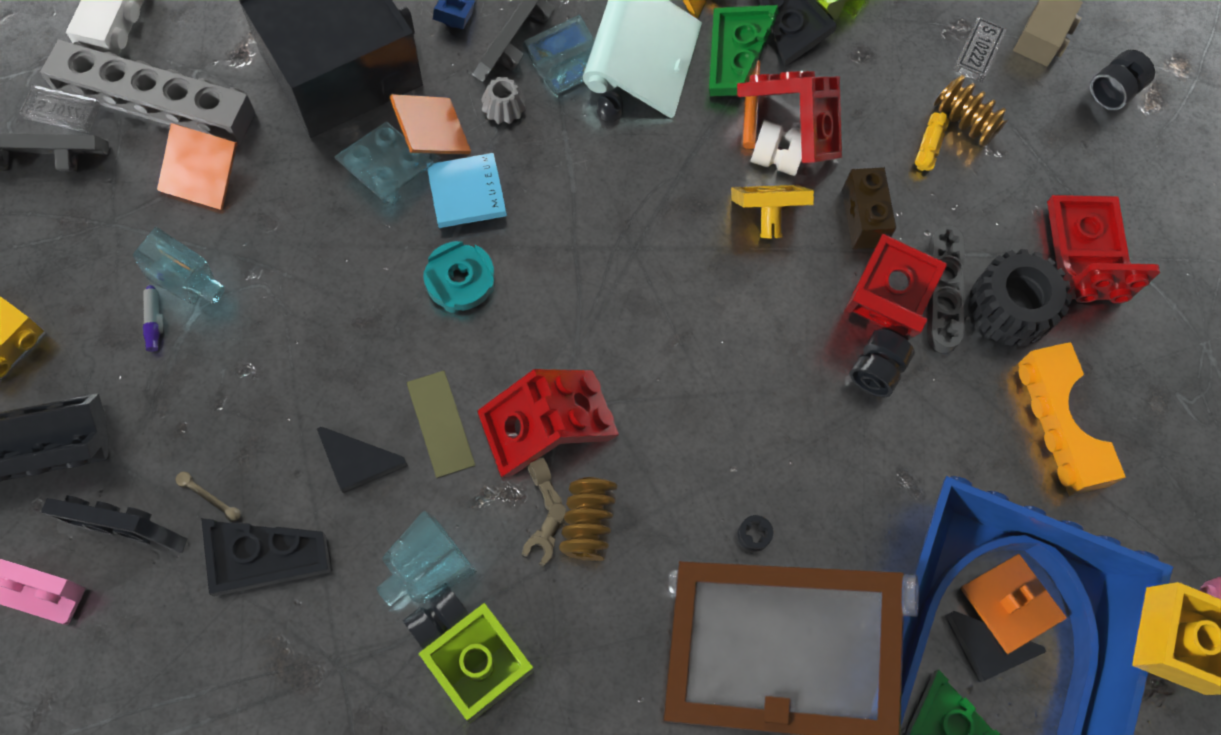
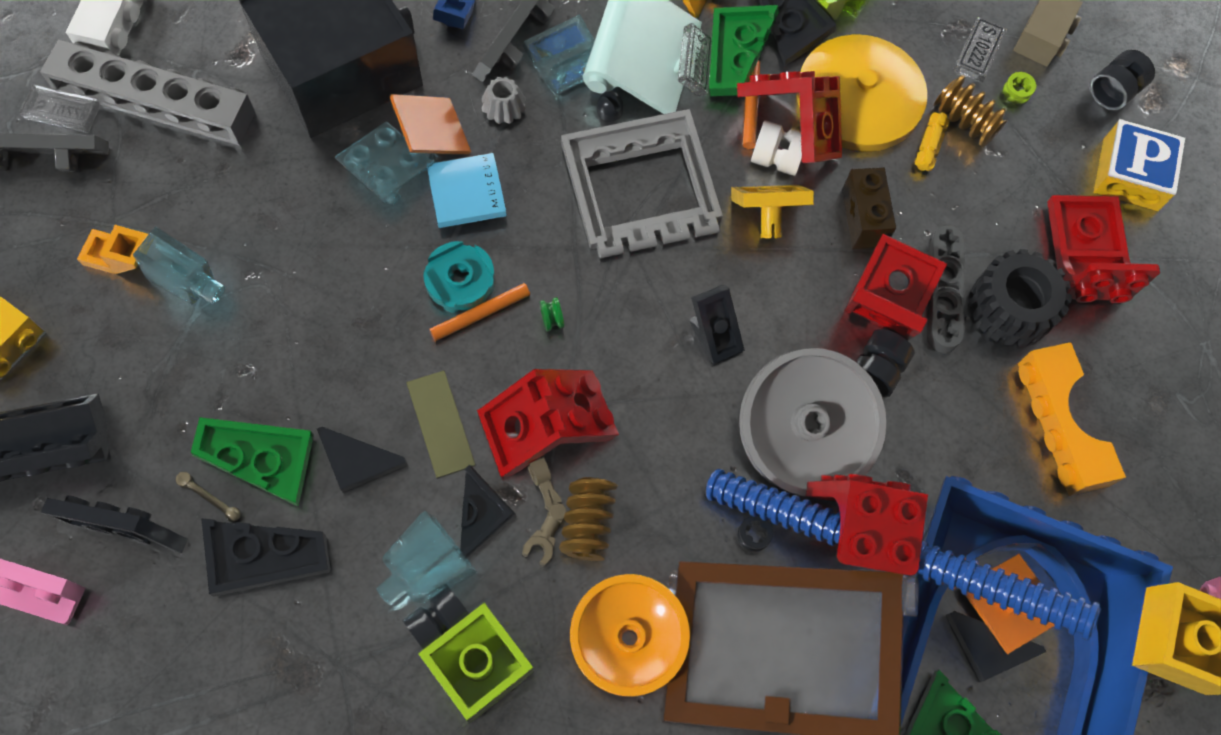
(111, 251): none -> light orange slope
(152, 318): piece -> none
(197, 166): piece -> none
(256, 453): none -> green wing
(479, 312): none -> orange bar
(482, 513): none -> black tile
(551, 314): none -> green bush
(633, 140): none -> light grey hinge
(635, 606): none -> light orange dish
(695, 59): none -> clear tile
(717, 324): none -> black slope
(811, 419): none -> light grey dish
(877, 521): none -> red bracket
(878, 89): none -> yellow dish
(933, 564): none -> blue piece
(1015, 80): none -> lime bush
(1139, 165): none -> piece

